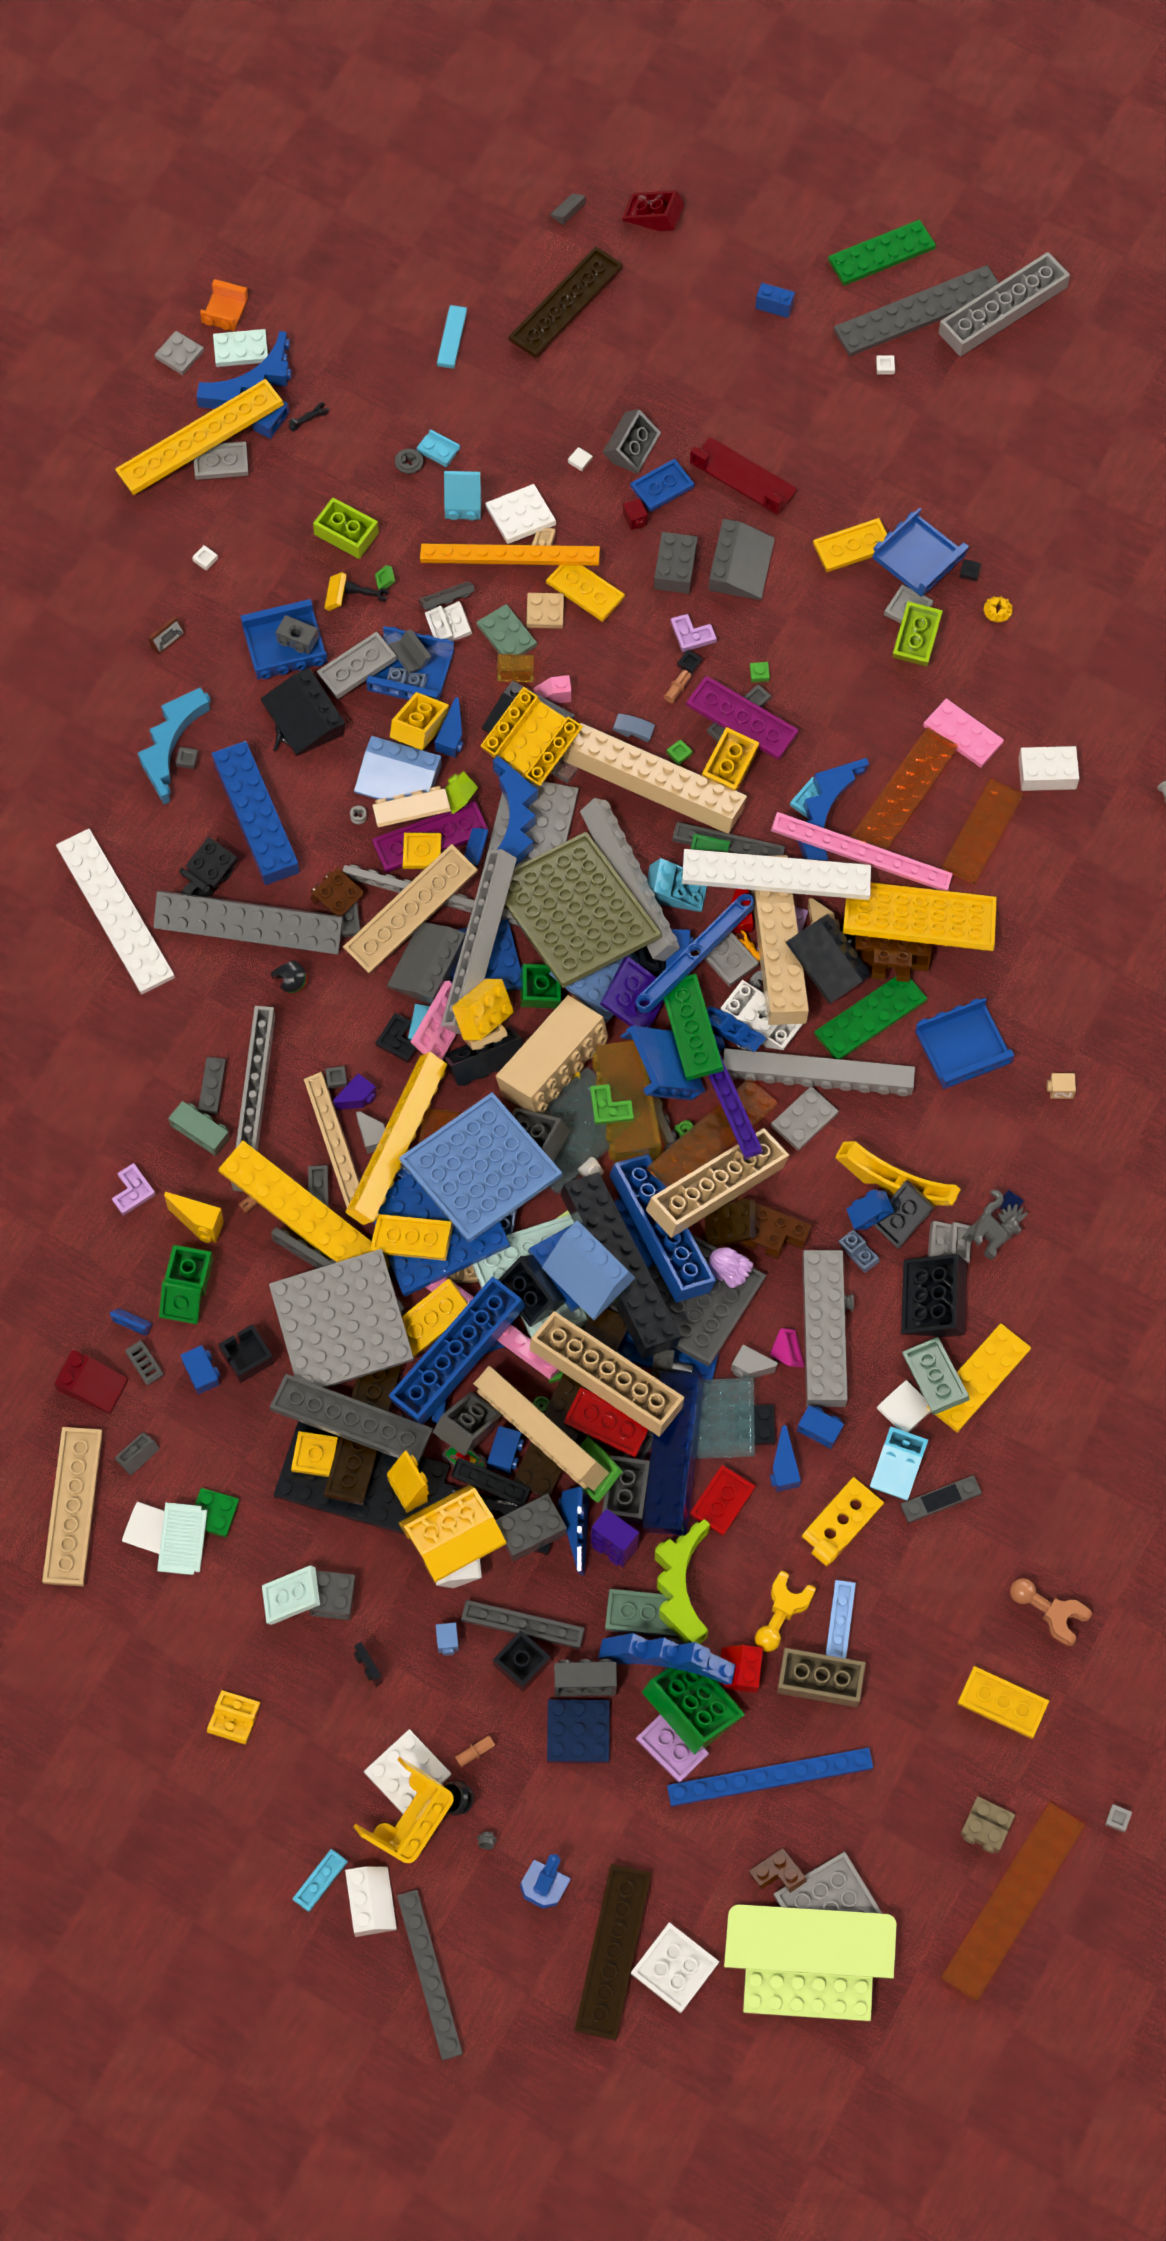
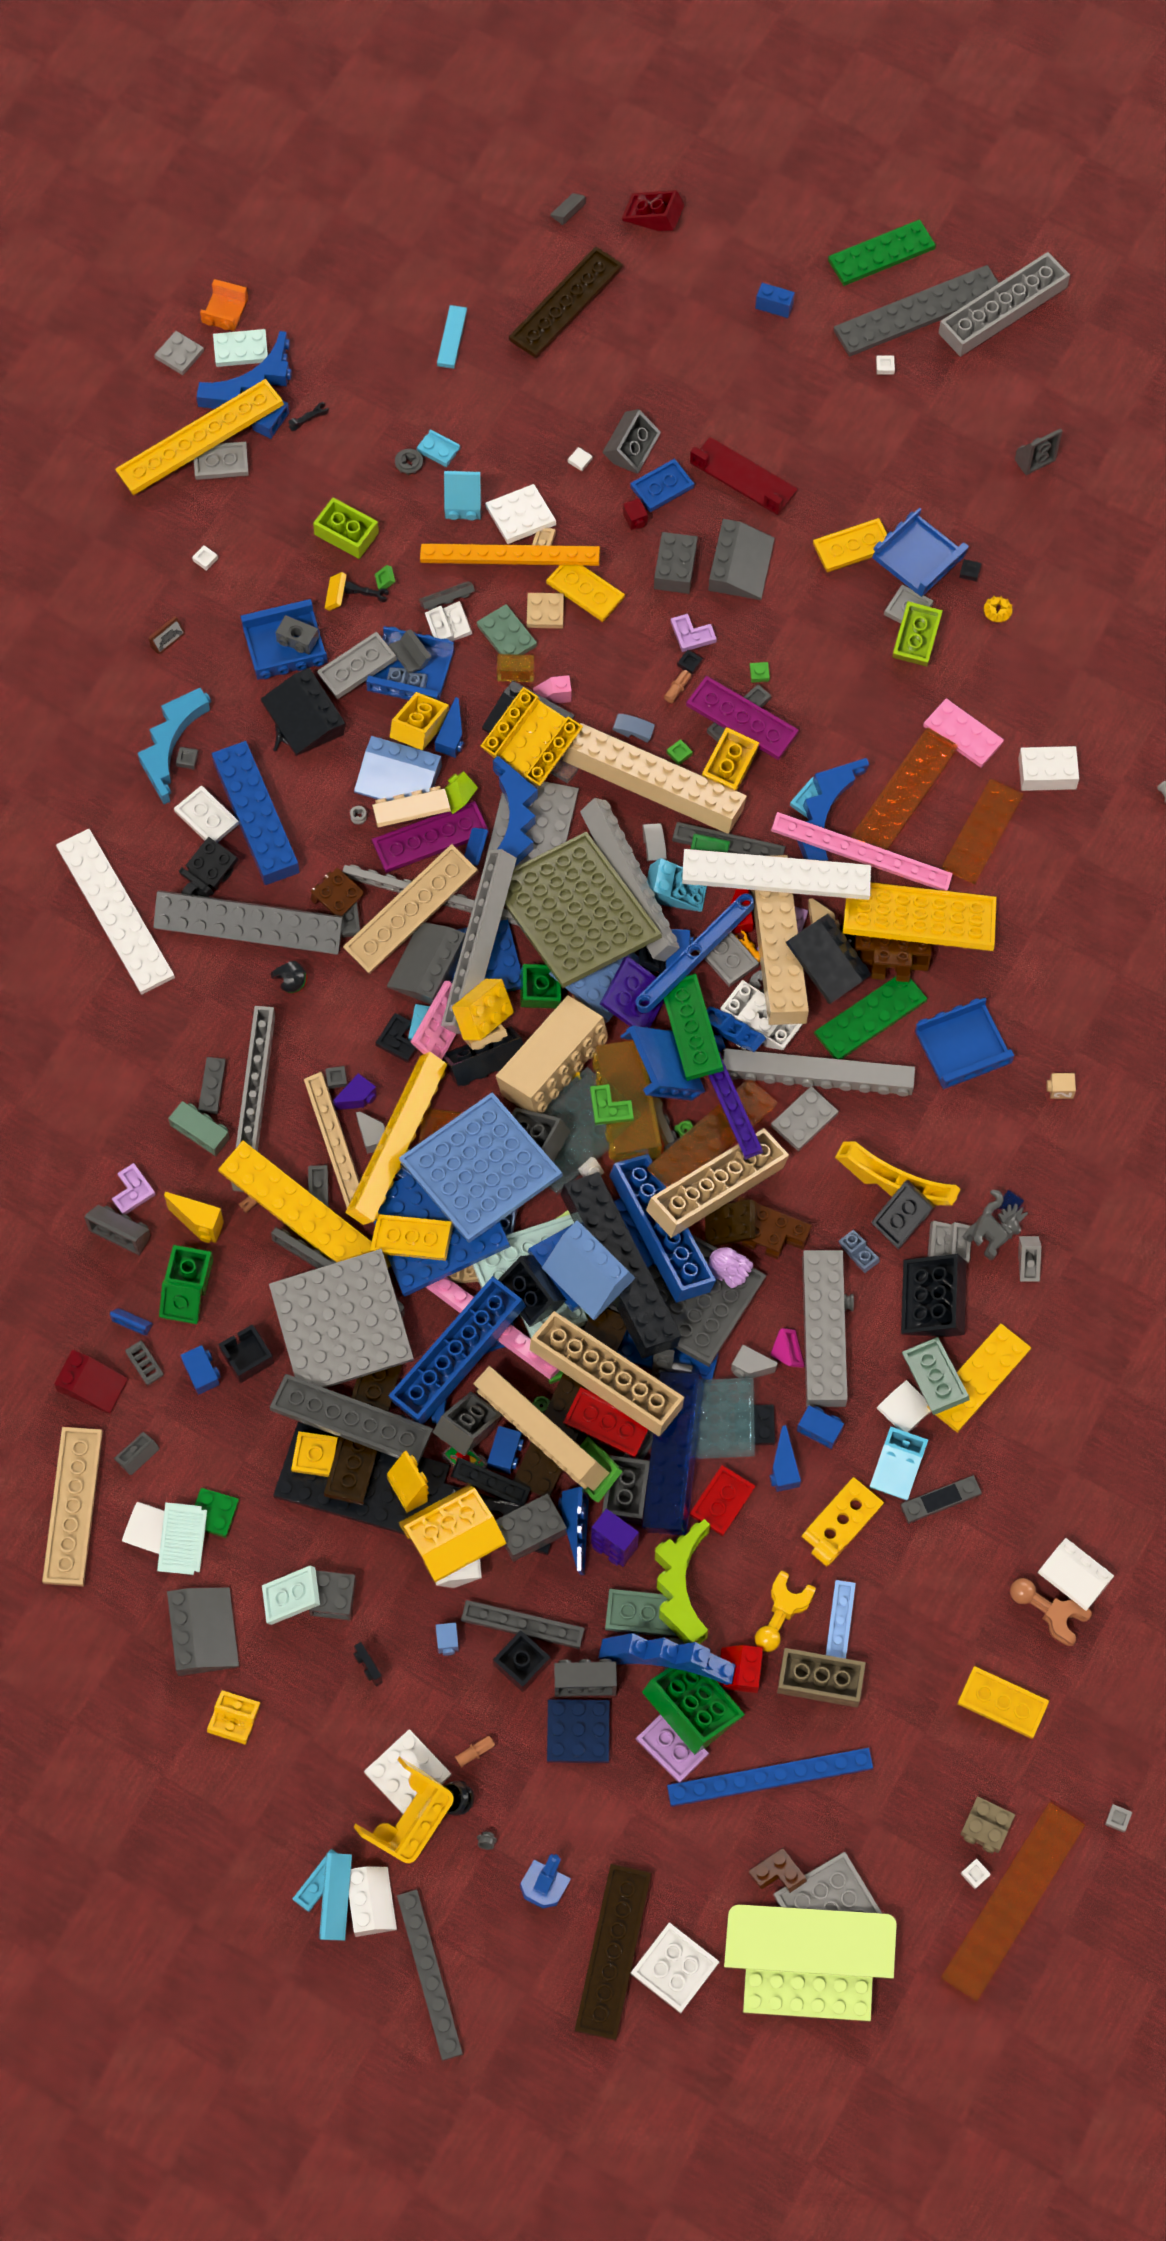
(118, 1229): none -> dark grey slope
(202, 1630): none -> dark grey slope
(206, 815): none -> white plate
(335, 1896): none -> medium azure slope
(420, 849): yellow tile -> none
(433, 1316): yellow plate -> none
(655, 842): none -> light grey slope
(869, 1210): blue brick -> none
(975, 1874): none -> white plate
(1029, 1258): none -> light grey slope
(1039, 452): none -> dark grey slope
(1076, 1574): none -> white slope

